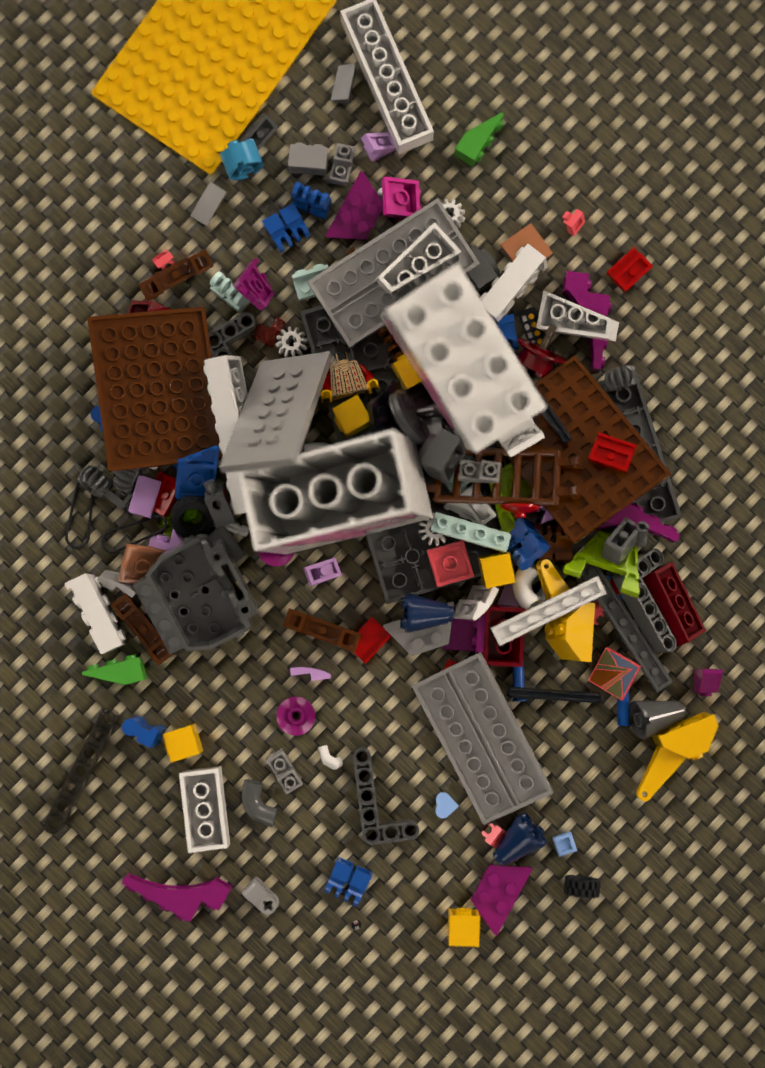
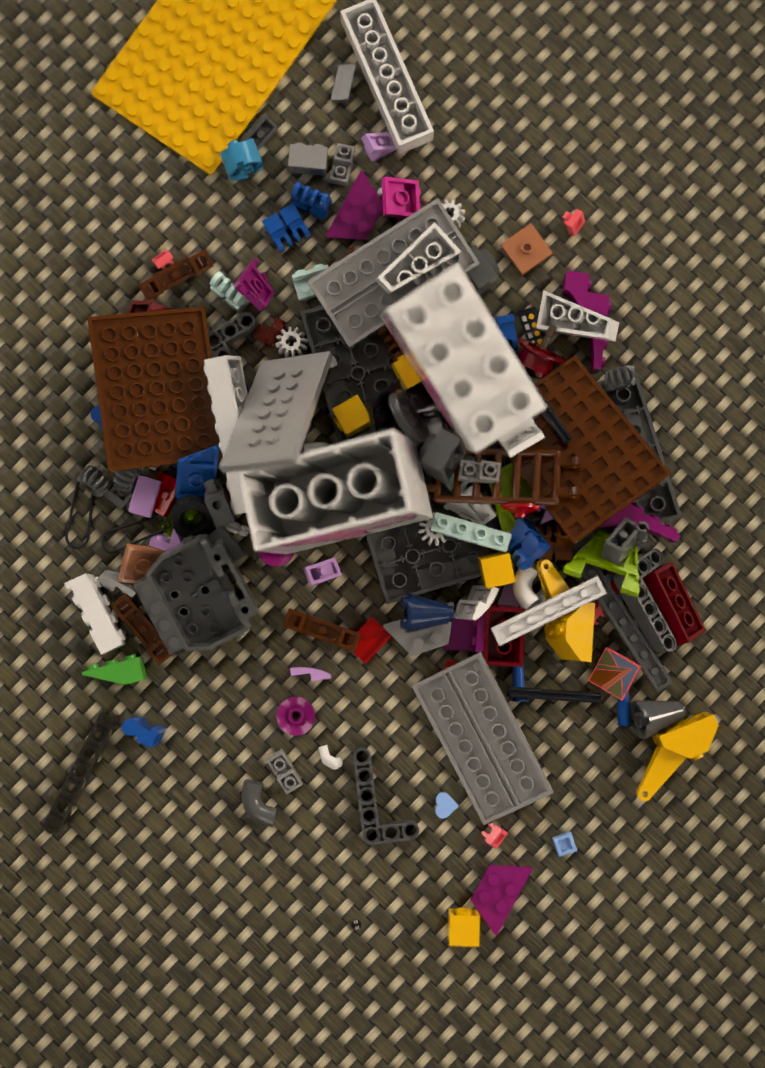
(180, 899): magenta arch -> none
(182, 743): yellow head -> none
(204, 809): white brick -> none
(208, 203): light grey slope -> none
(259, 895): light grey piece -> none
(347, 379): torso -> none
(357, 880): blue legs -> none
(450, 563): coral tile -> none
(474, 141): bright green slope -> none
(513, 281): white wedge -> none
(519, 840): dark blue cone -> none
(582, 886): black tyre -> none
(612, 452): red plate -> none
(629, 269): red plate -> none
(707, 681): magenta slope -> none

